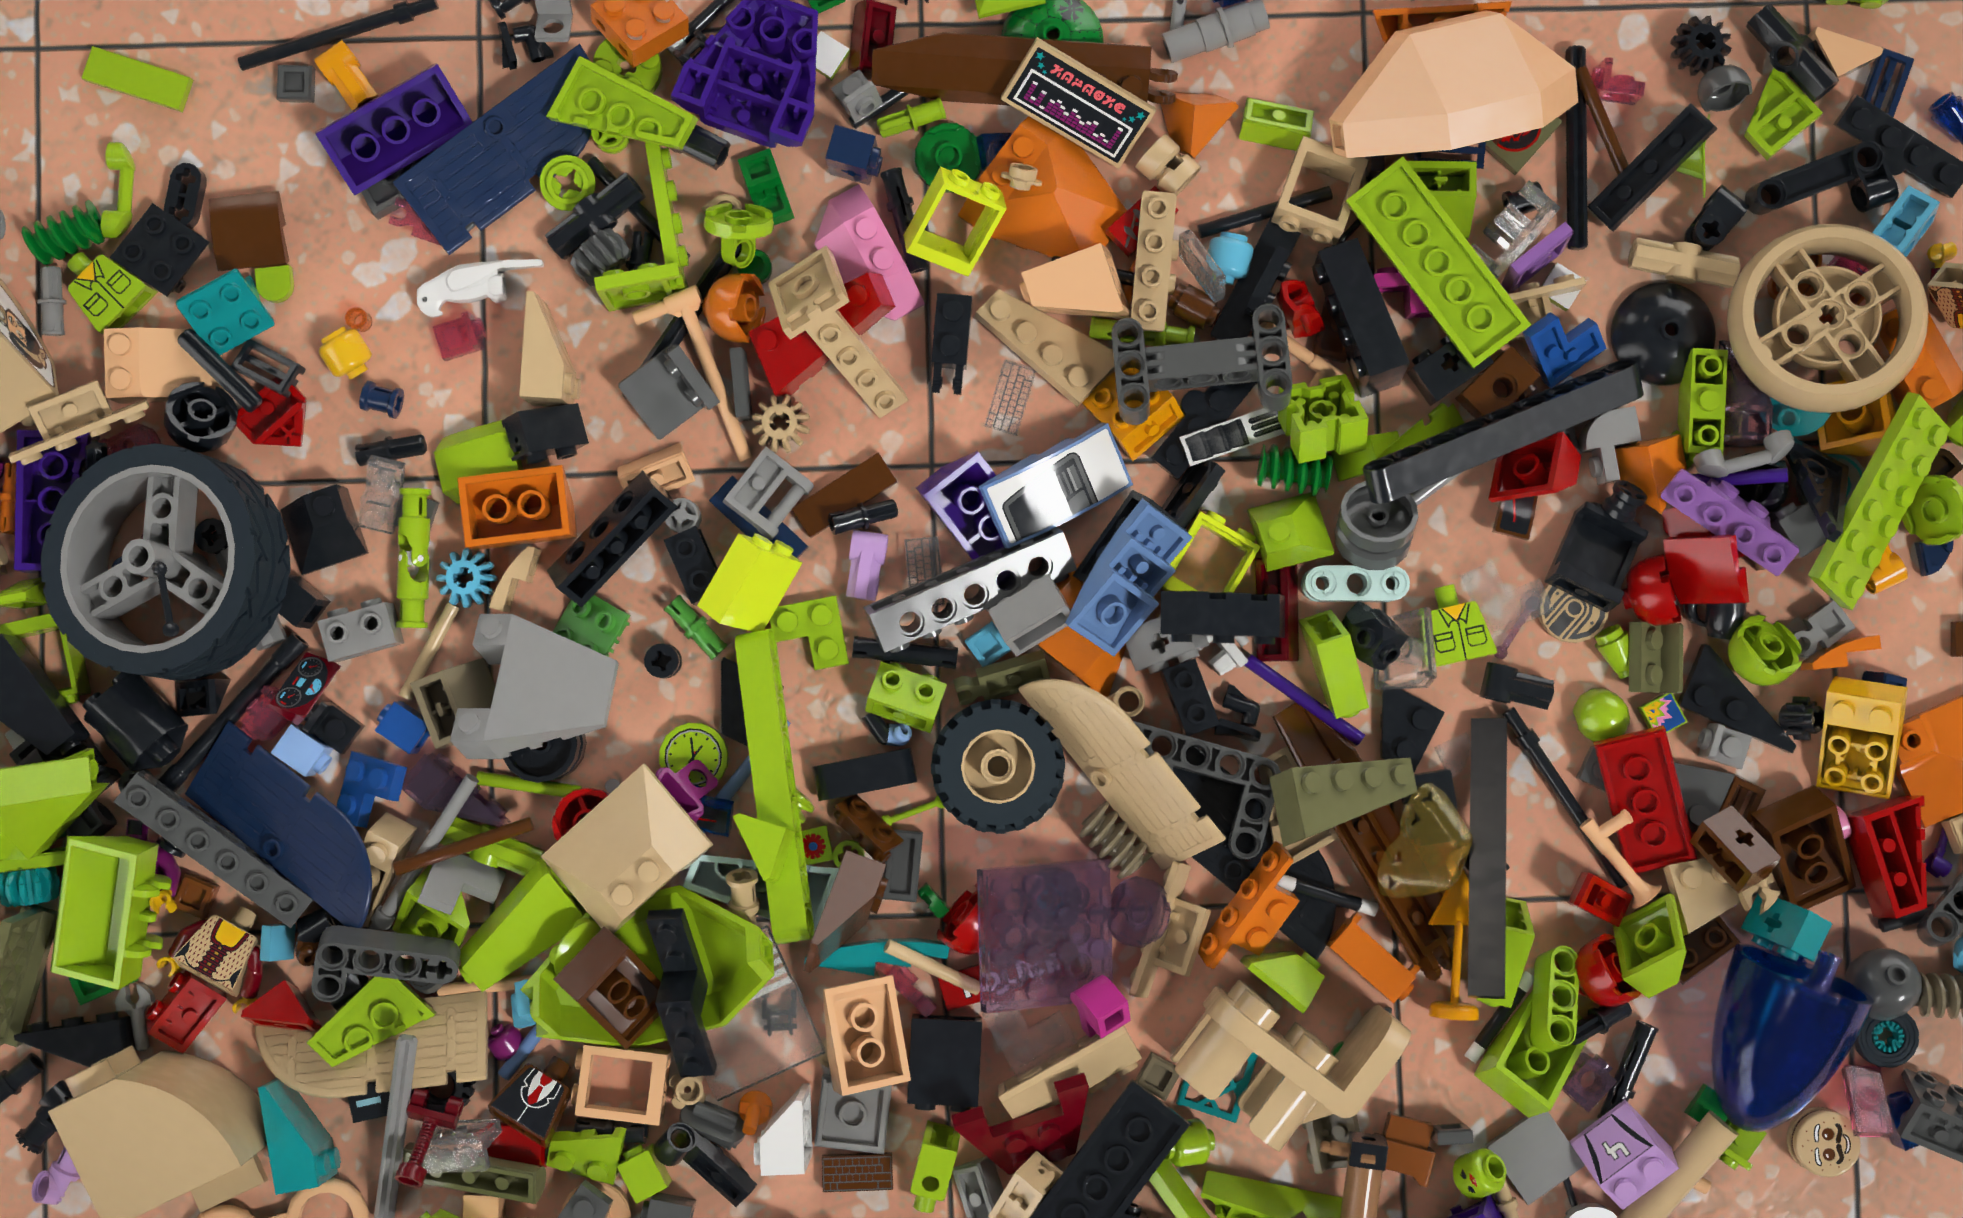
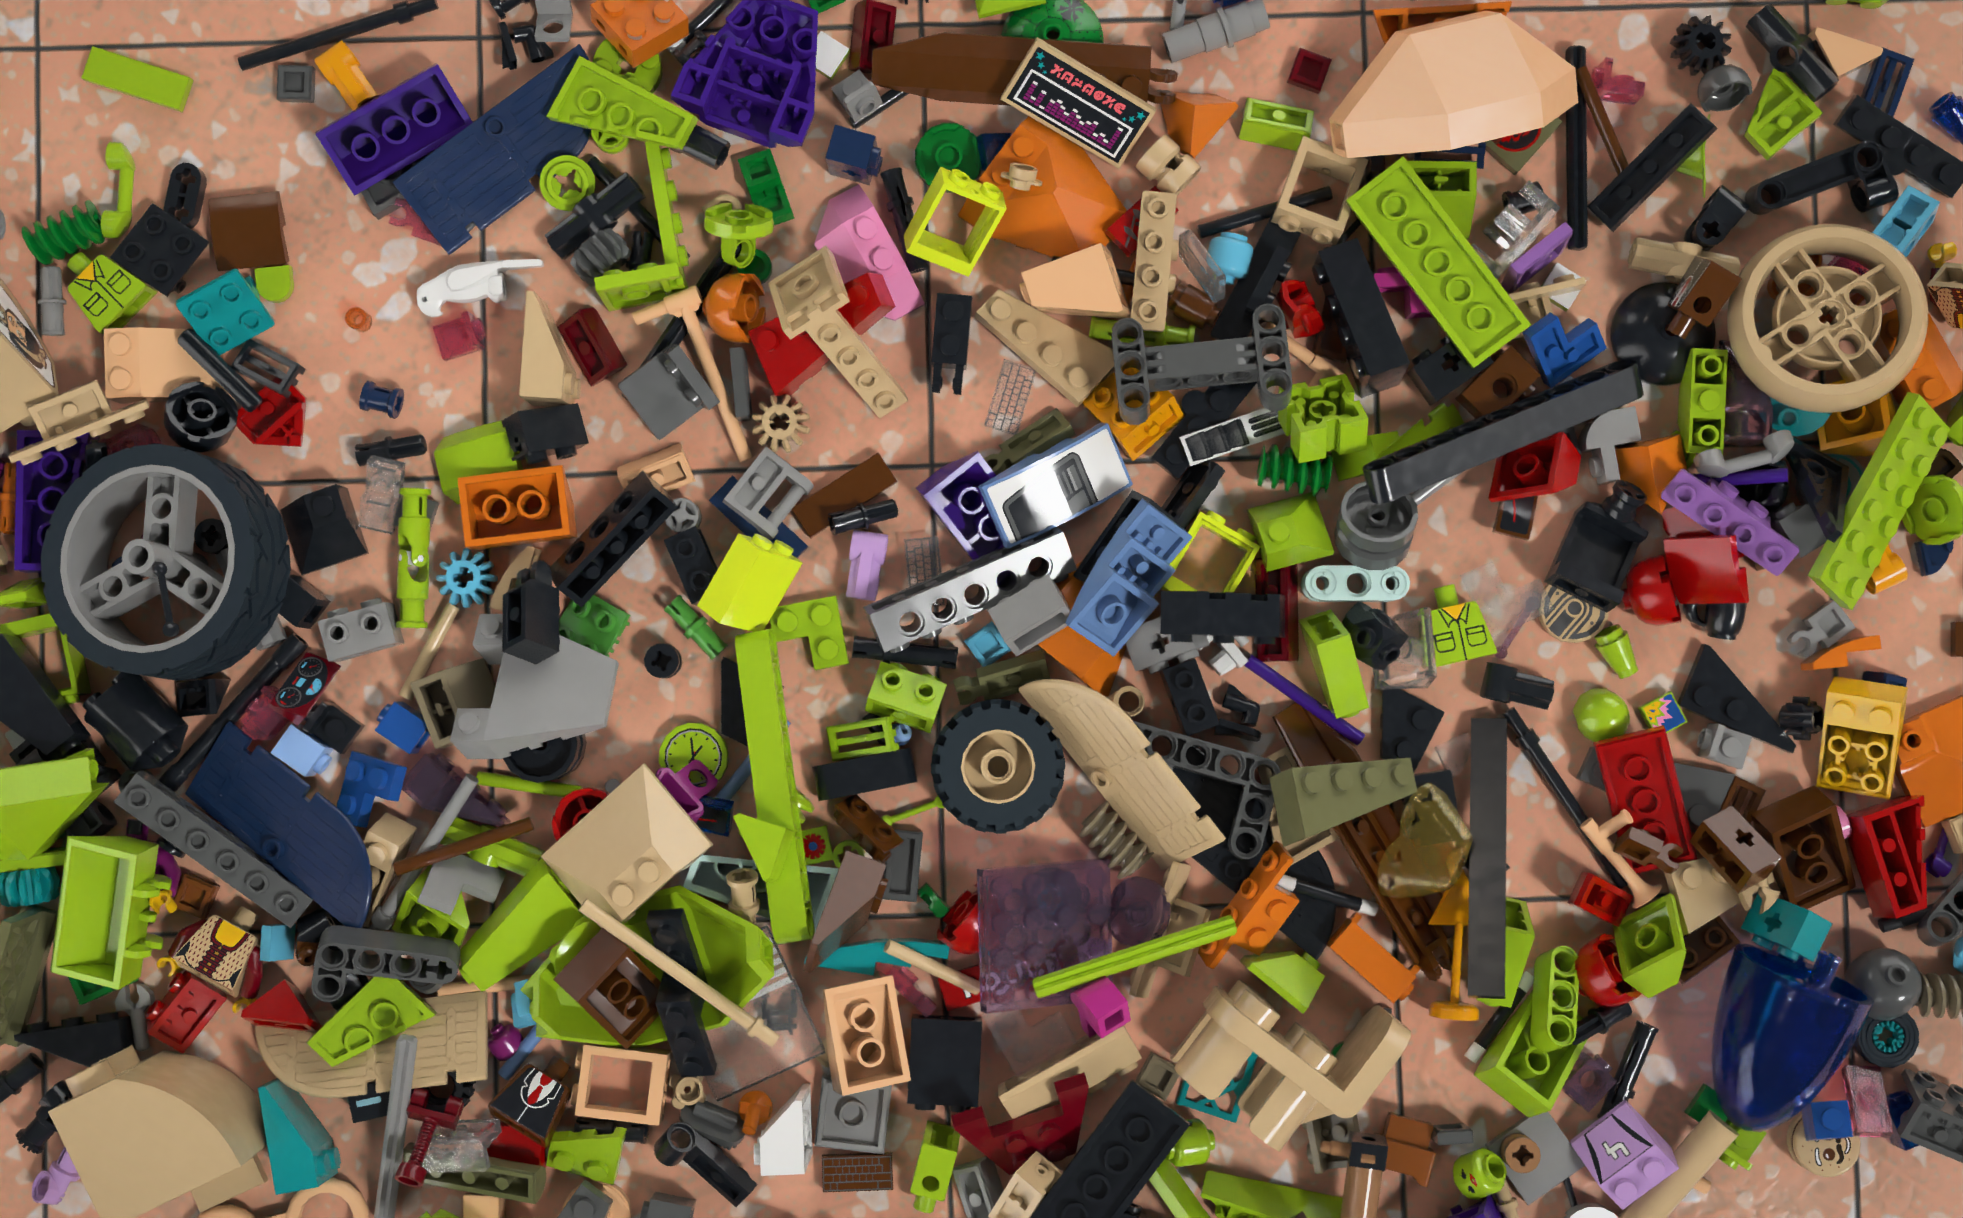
(345, 353): yellow head -> none
(531, 615): none -> black hinge
(592, 345): none -> dark red slope
(643, 1172): lime brick -> none
(753, 1025): none -> tan bar
(887, 733): none -> lime tile
(911, 118): lime axle -> none
(1031, 440): none -> olive plate
(1134, 956): none -> lime axle
(1309, 70): none -> dark red tile
(1515, 1147): none -> medium nougat wheel
(1644, 849): none -> reddish brown plate
(1655, 658): olive bracket -> none
(1711, 286): none -> reddish brown torso
(1764, 651): lime cylinder -> none
(1827, 1120): none -> blue brick

